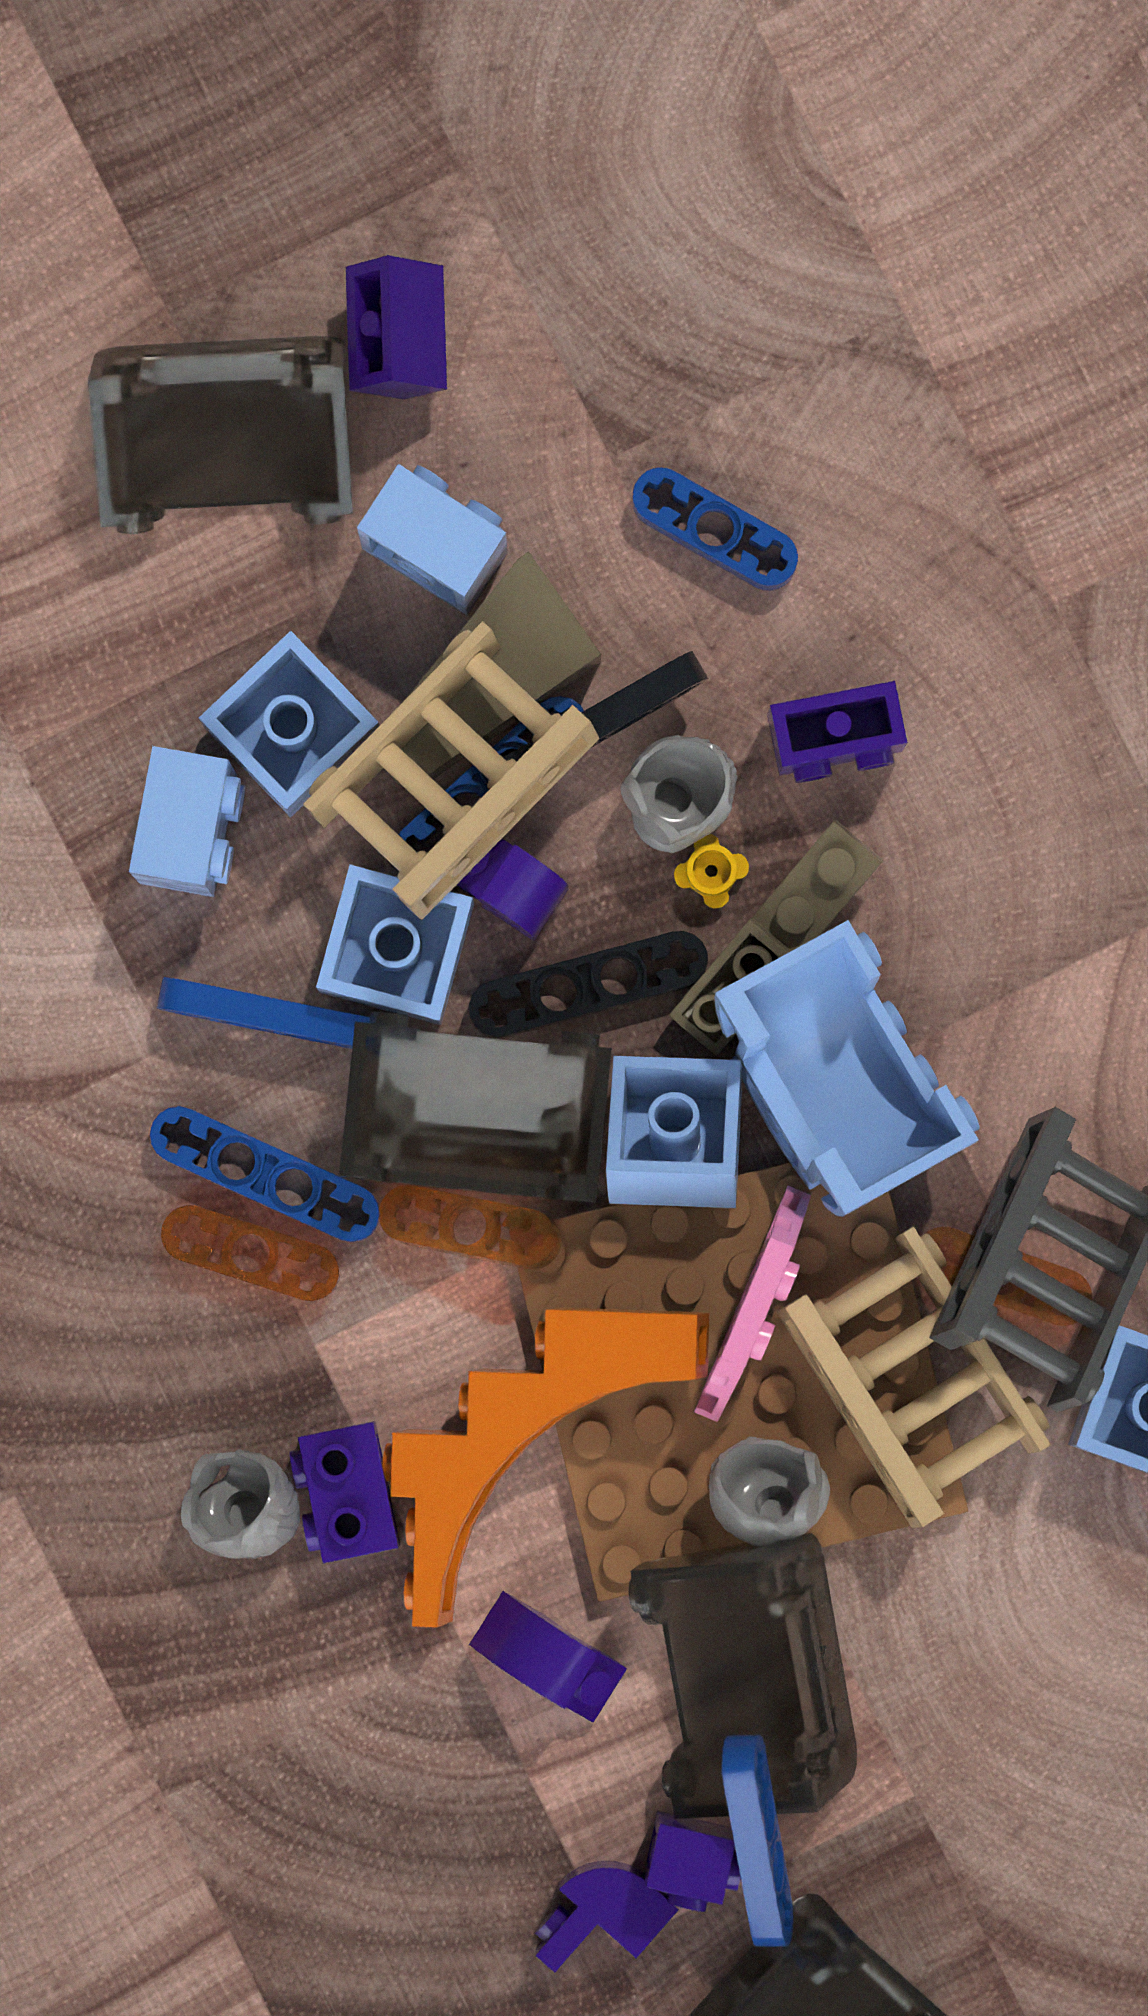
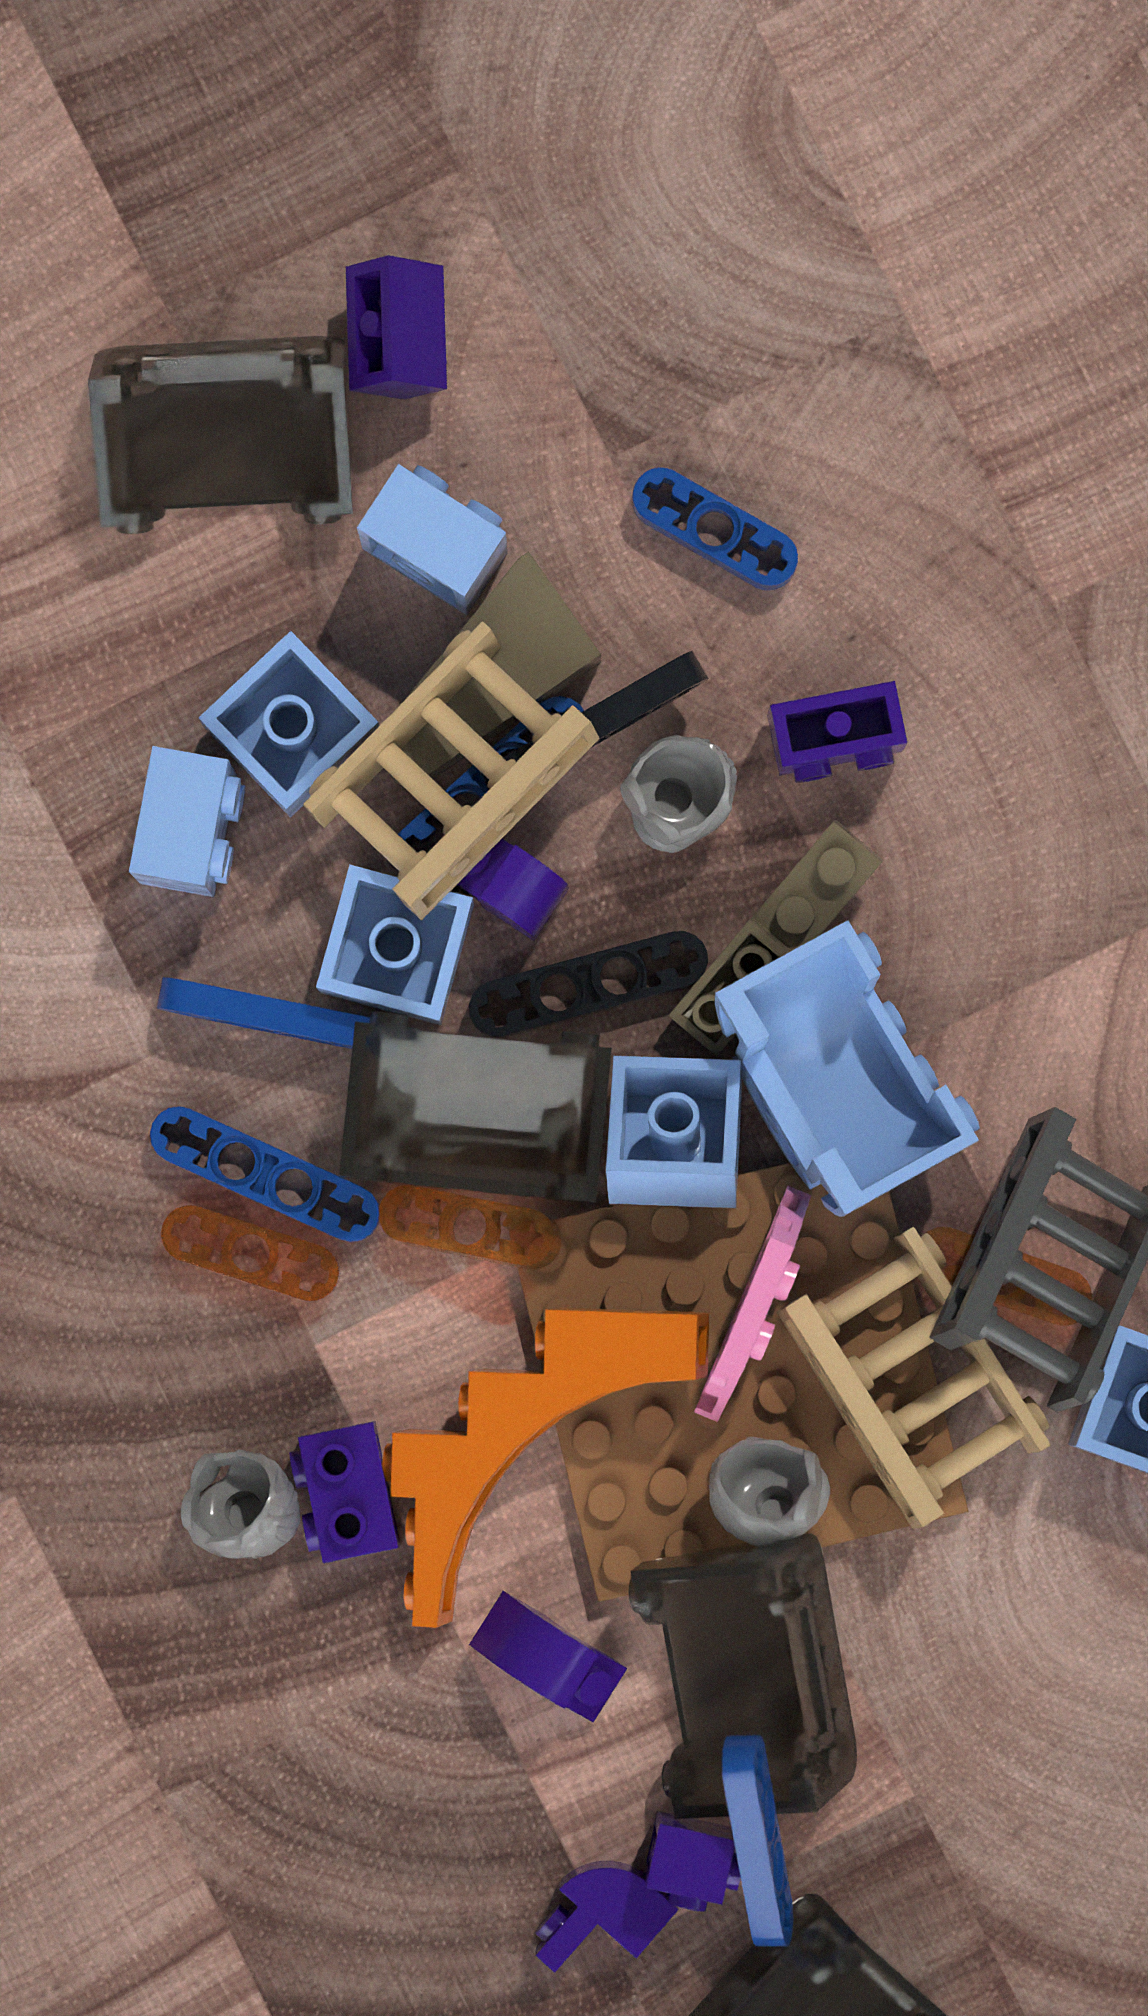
(716, 888): yellow plate -> none

